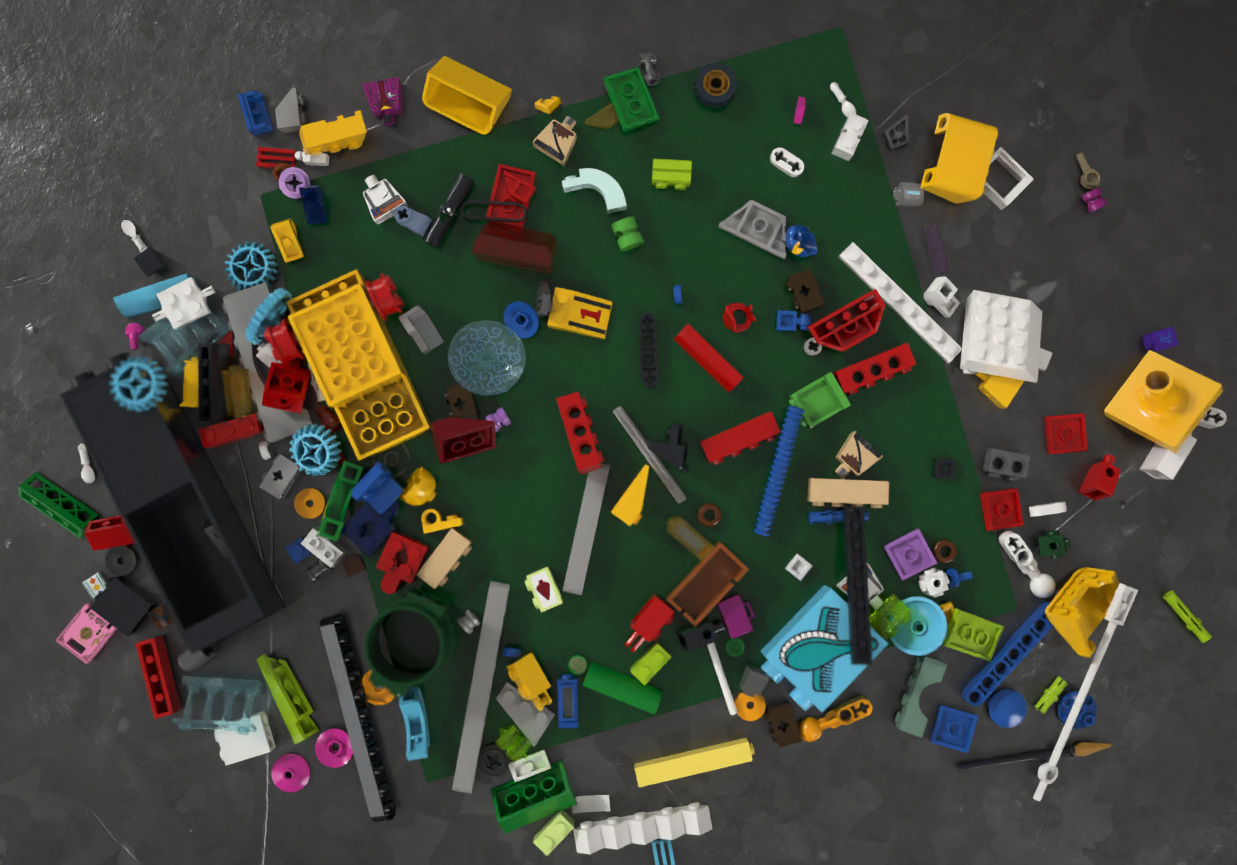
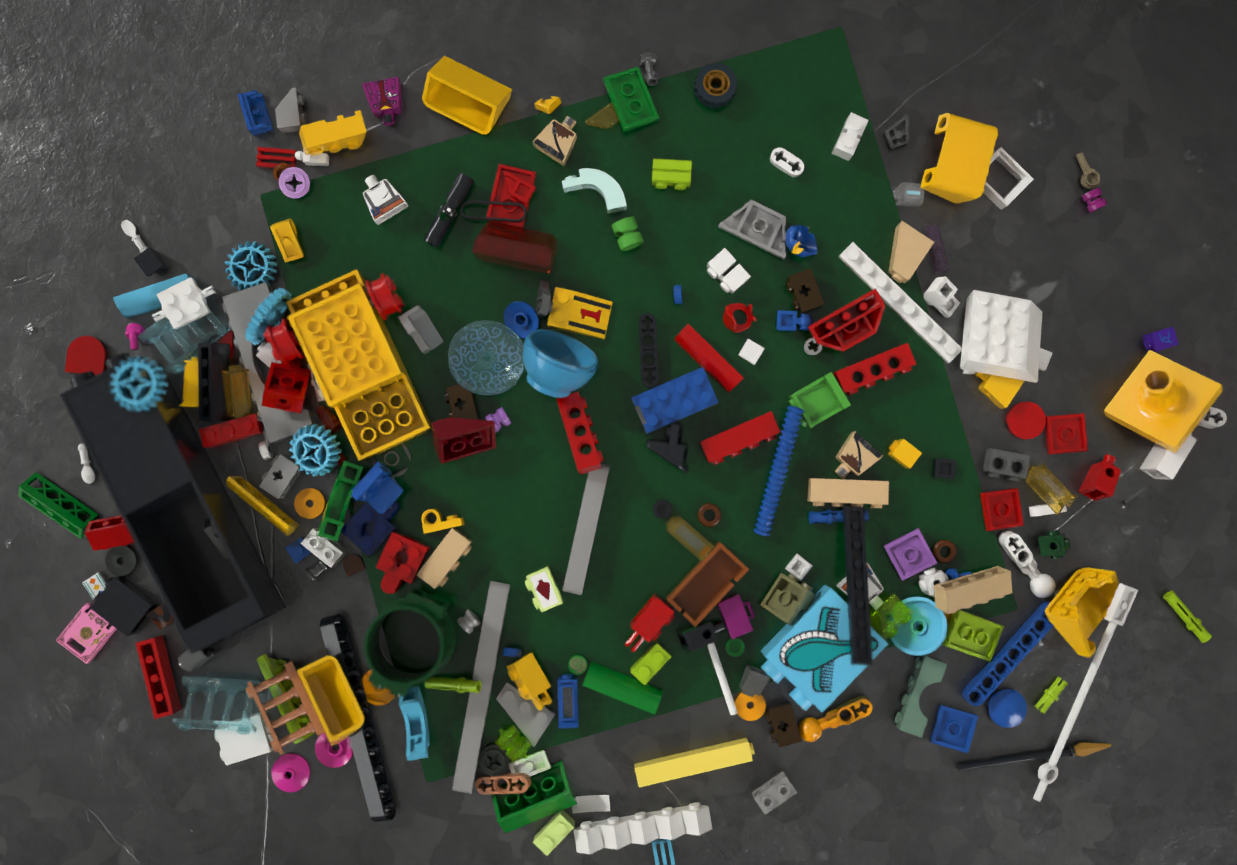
(86, 355): none -> red tile
(262, 504): none -> yellow slope
(296, 691): none -> nougat fence
(313, 204): clear blue slope -> none
(332, 698): none -> yellow windscreen
(415, 222): sand blue piece -> none
(419, 488): yellow cylinder -> none
(460, 685): none -> lime pin
(510, 779): none -> nougat beam
(557, 362): none -> dark azure piece
(631, 502): yellow slope -> none
(650, 456): light grey axle -> none
(662, 509): none -> black tile
(674, 400): none -> blue piece
(720, 264): none -> white piece
(751, 352): none -> white tile
(774, 792): none -> light grey brick
(788, 598): none -> olive plate
(800, 108): dark pink tile -> none
(847, 107): white piece -> none
(904, 453): none -> yellow brick
(907, 252): none -> tan slope
(973, 589): none -> tan brick
(1026, 420): none -> red tile
(1049, 488): none -> clear yellow window
(1087, 712): blue dish -> none

